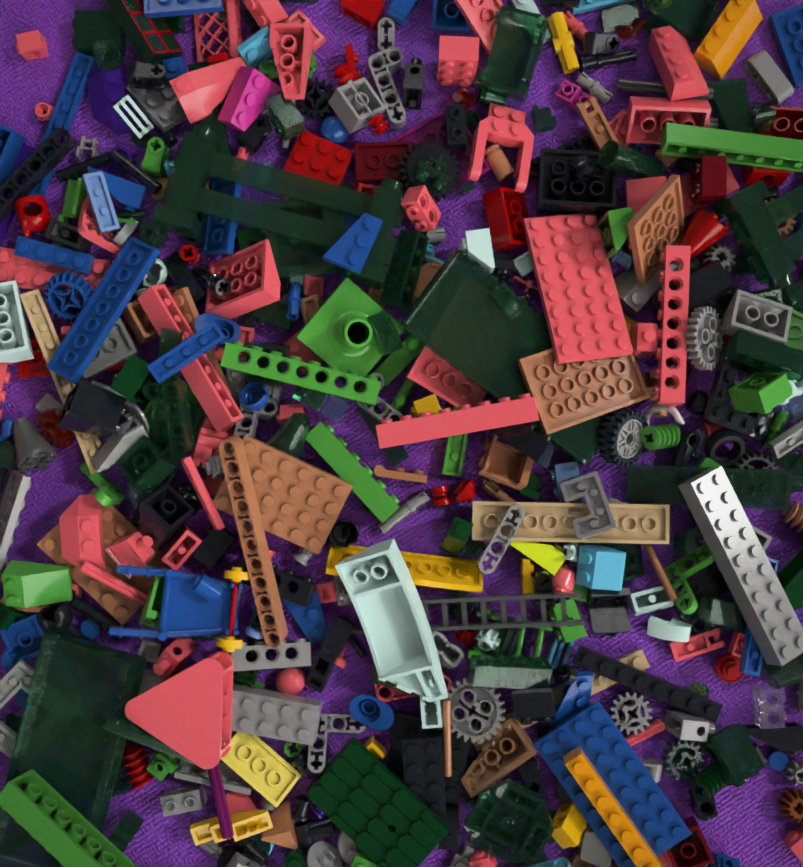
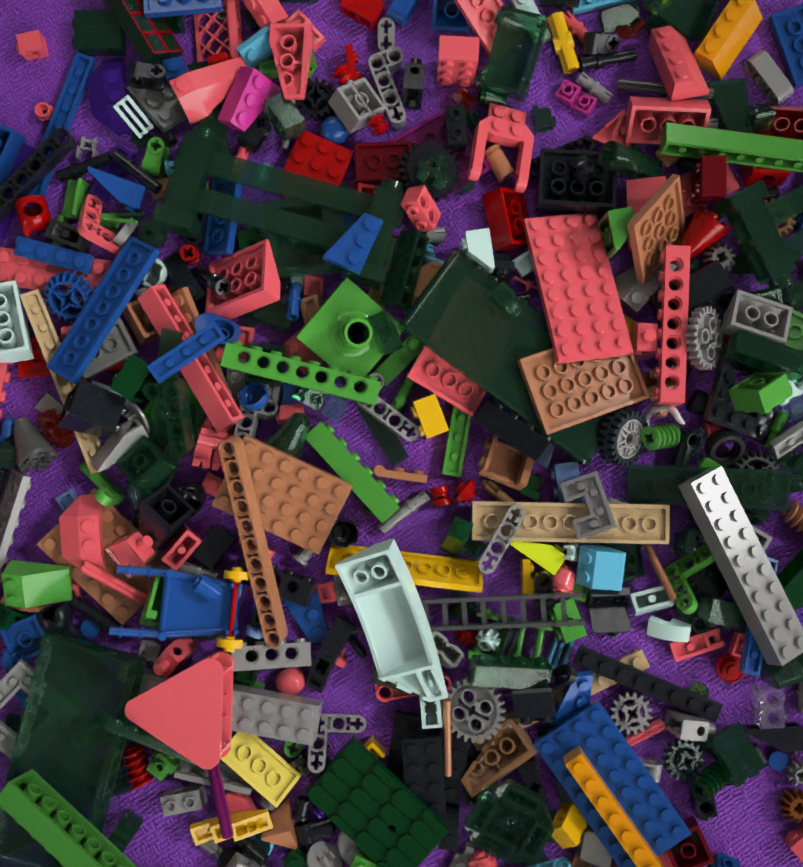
(66, 499): none -> medium blue tile
(101, 202): medium blue plate -> none
(107, 54): clear green panel -> none
(199, 570): none -> light grey pin
(202, 493): coral tile -> none
(214, 466): light grey gear -> none
(288, 392): none -> blue piece
(371, 712): blue piece -> none
(457, 422): coral brick -> none
(595, 122): nougat plate -> none
(623, 258): medium blue bush -> none
(757, 516): none -> gear

